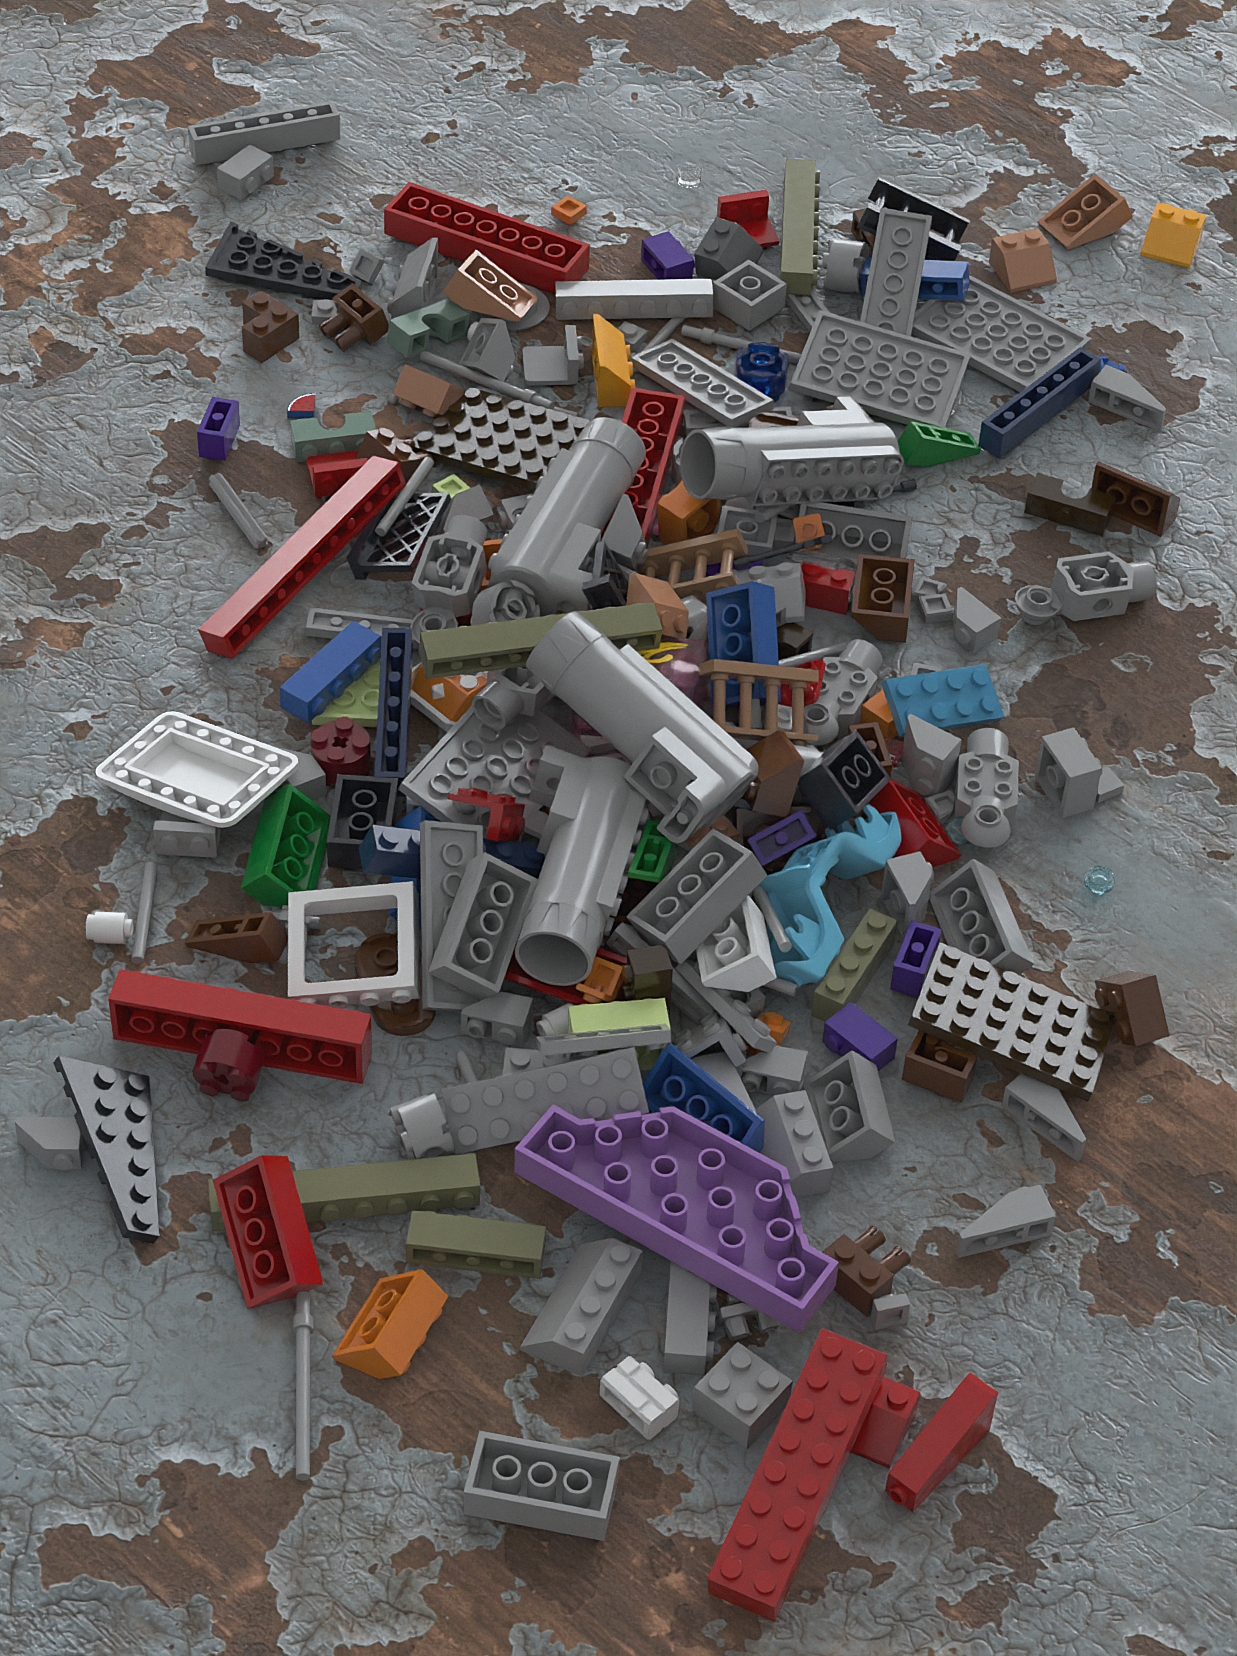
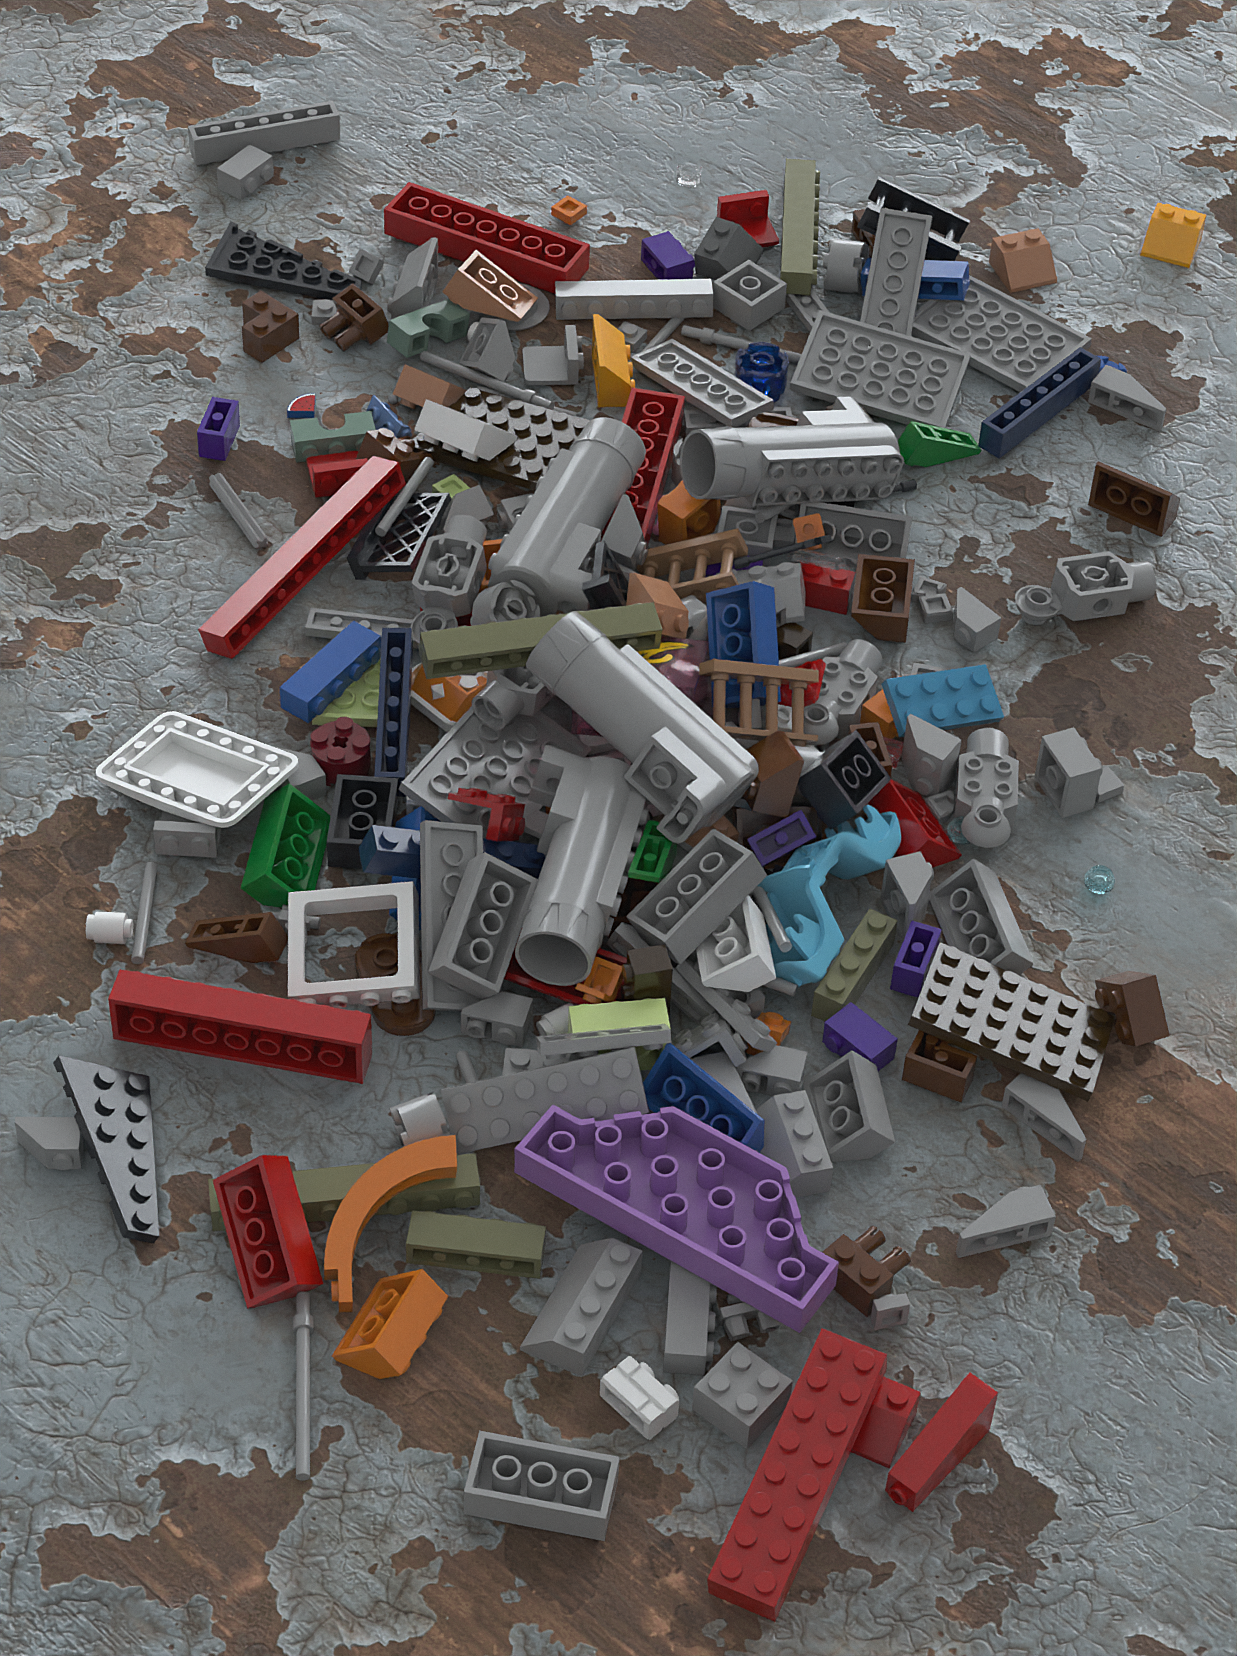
(228, 1064): dark red brick -> none
(386, 418): none -> medium blue hinge
(396, 1172): none -> orange arch
(462, 432): none -> white slope
(1087, 214): nougat slope -> none
(1087, 513): dark brown arch -> none

